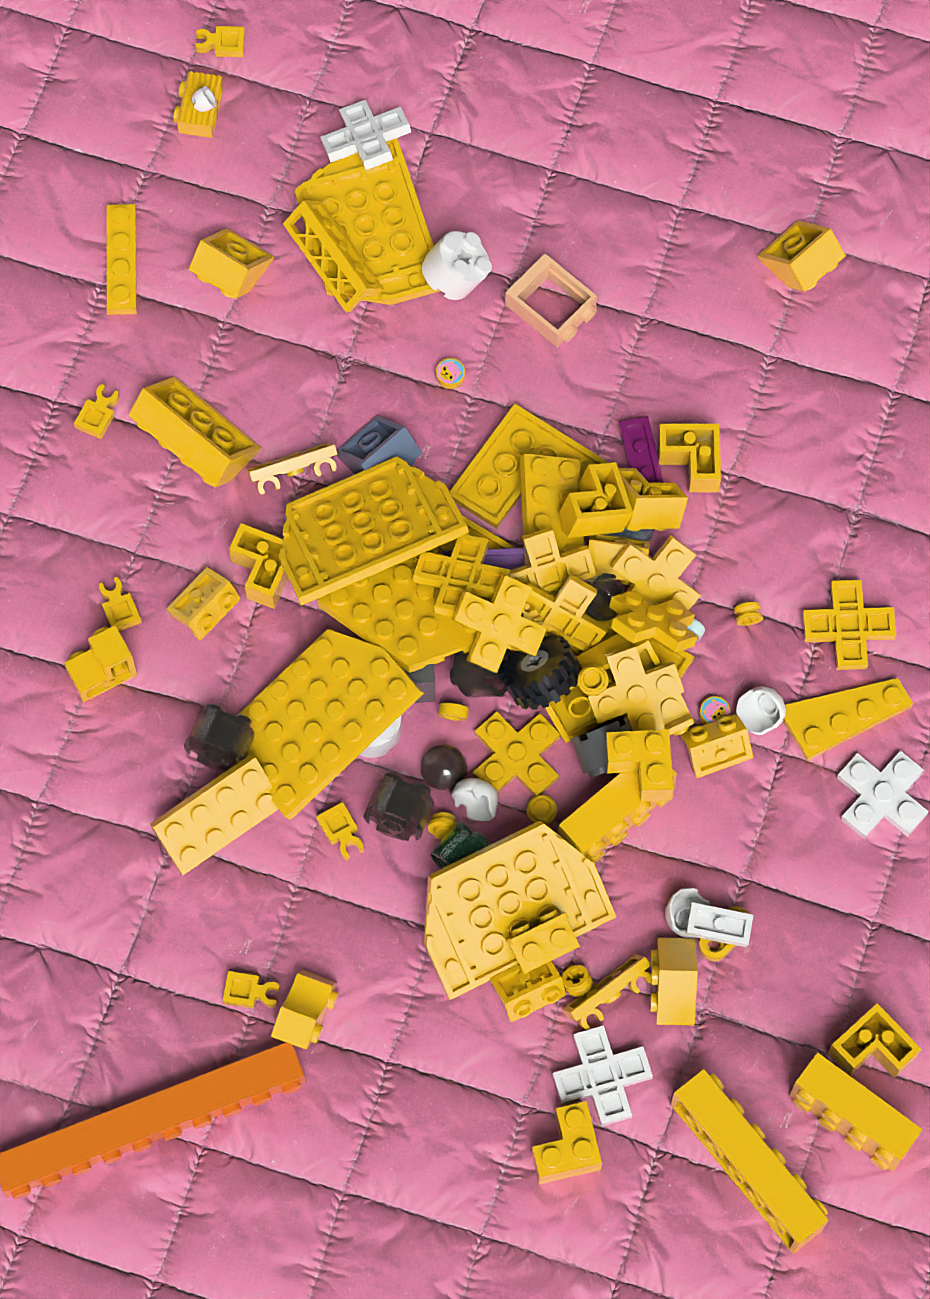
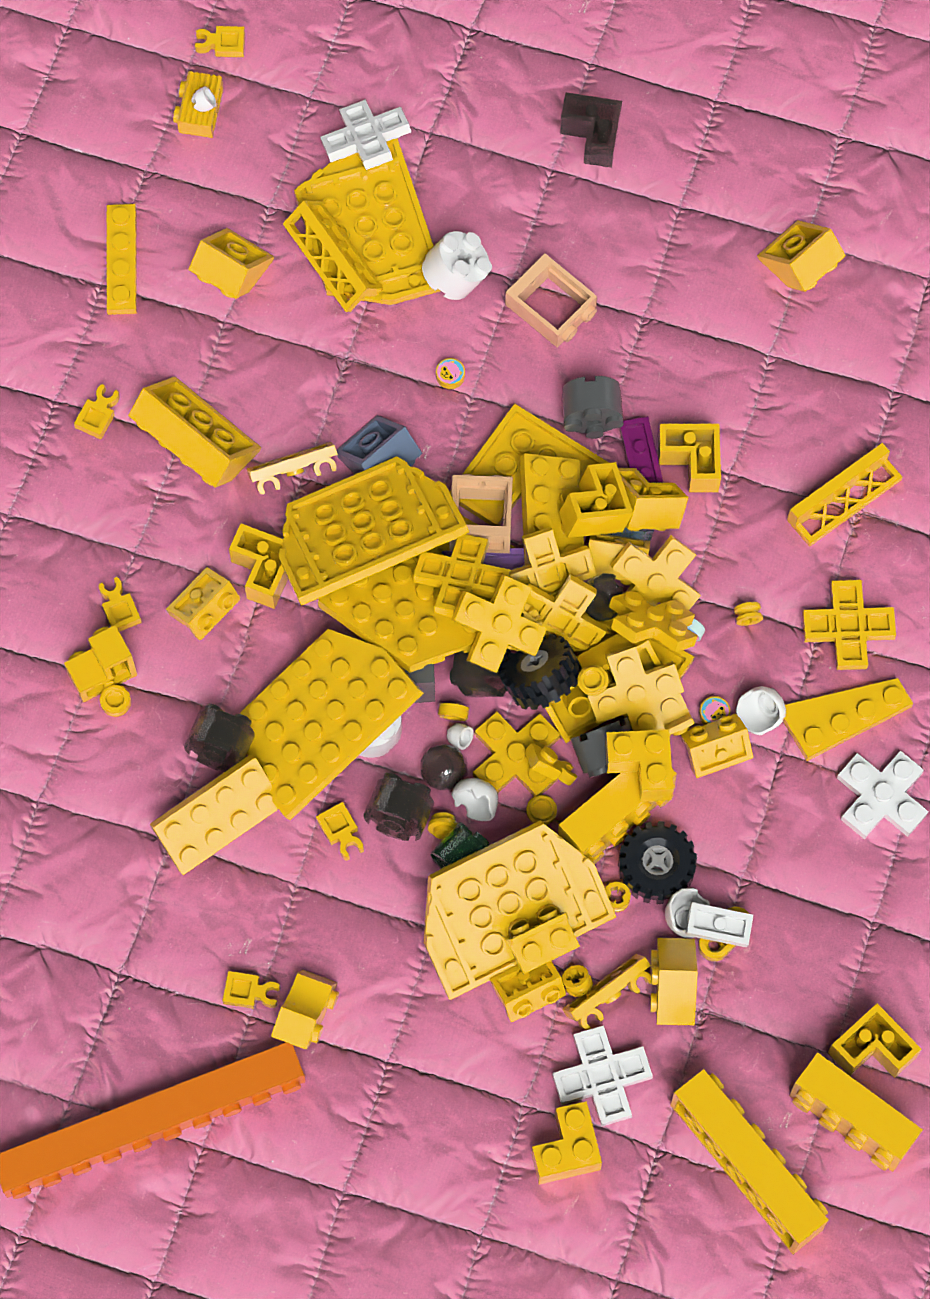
(115, 700): none -> yellow tile
(460, 735): none -> white hinge
(486, 488): none -> light nougat window
(546, 762): none -> yellow plate
(592, 406): none -> dark grey brick
(596, 121): none -> clear smoke brick
(619, 886): none -> yellow bush
(657, 848): none -> black wheel
(838, 486): none -> yellow fence

